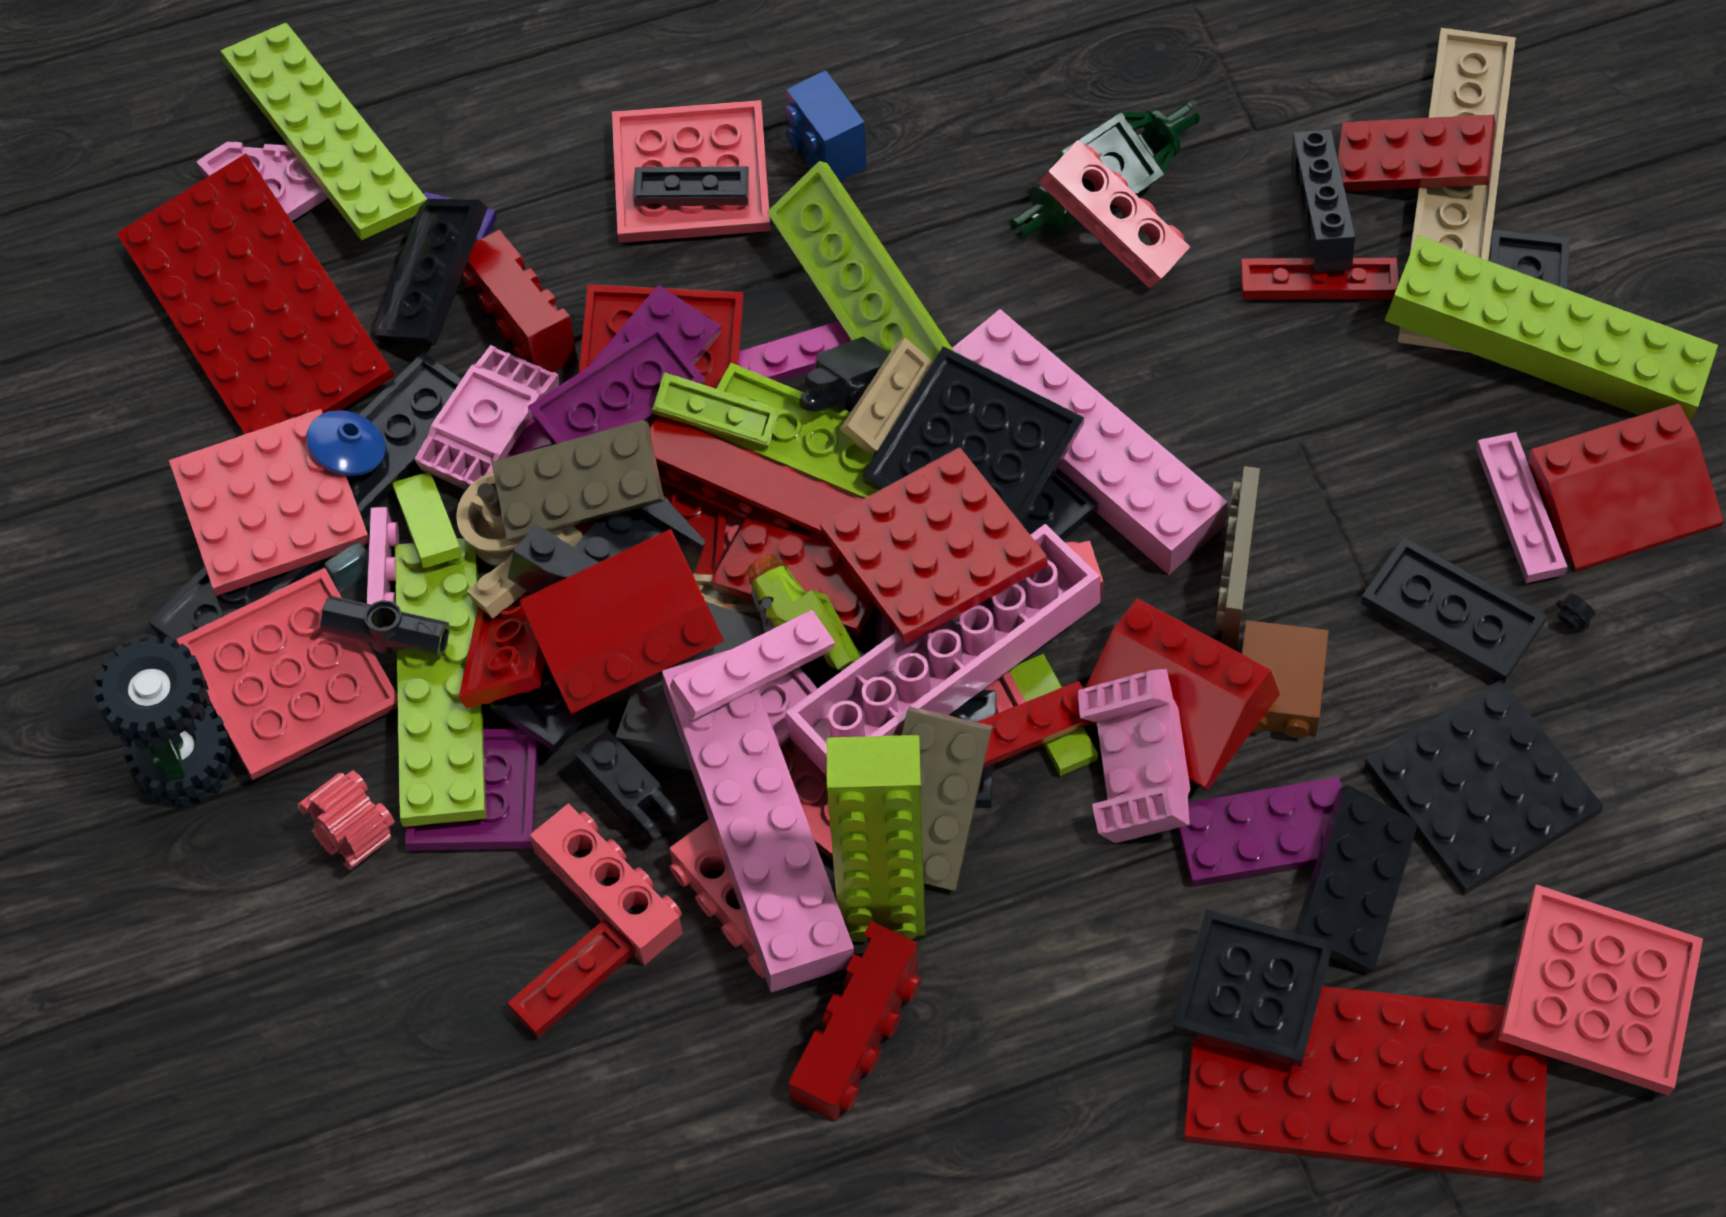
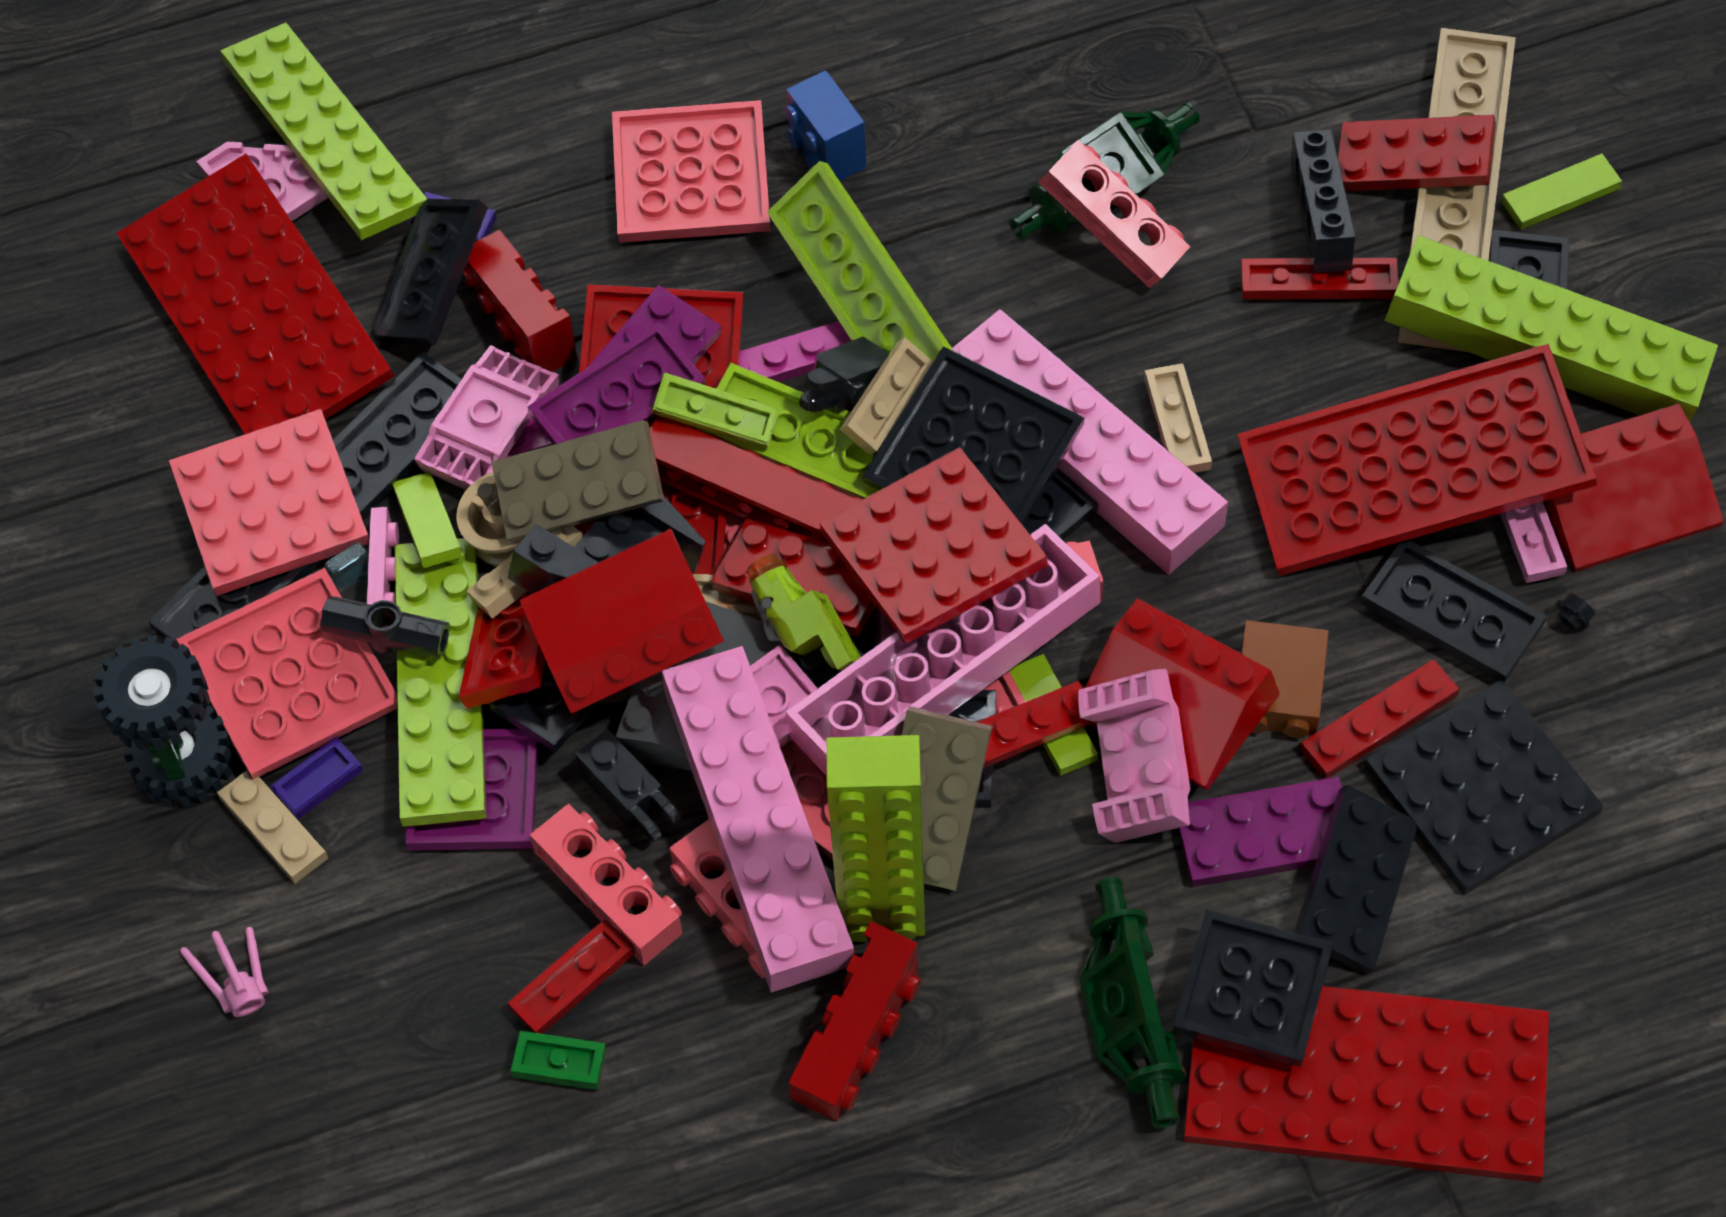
(241, 993): none -> bright pink plant
(273, 826): none -> tan plate
(316, 778): none -> dark purple tile
(345, 443): blue dish -> none
(347, 818): coral brick -> none
(558, 1060): none -> green plate
(691, 186): black tile -> none
(752, 664): bright pink plate -> none
(1124, 1007): none -> dark green plate
(1178, 416): none -> tan plate
(1236, 557): dark tan plate -> none
(1379, 719): none -> red plate
(1416, 459): none -> red plate
(1561, 191): none -> lime tile
(1601, 990): coral plate -> none

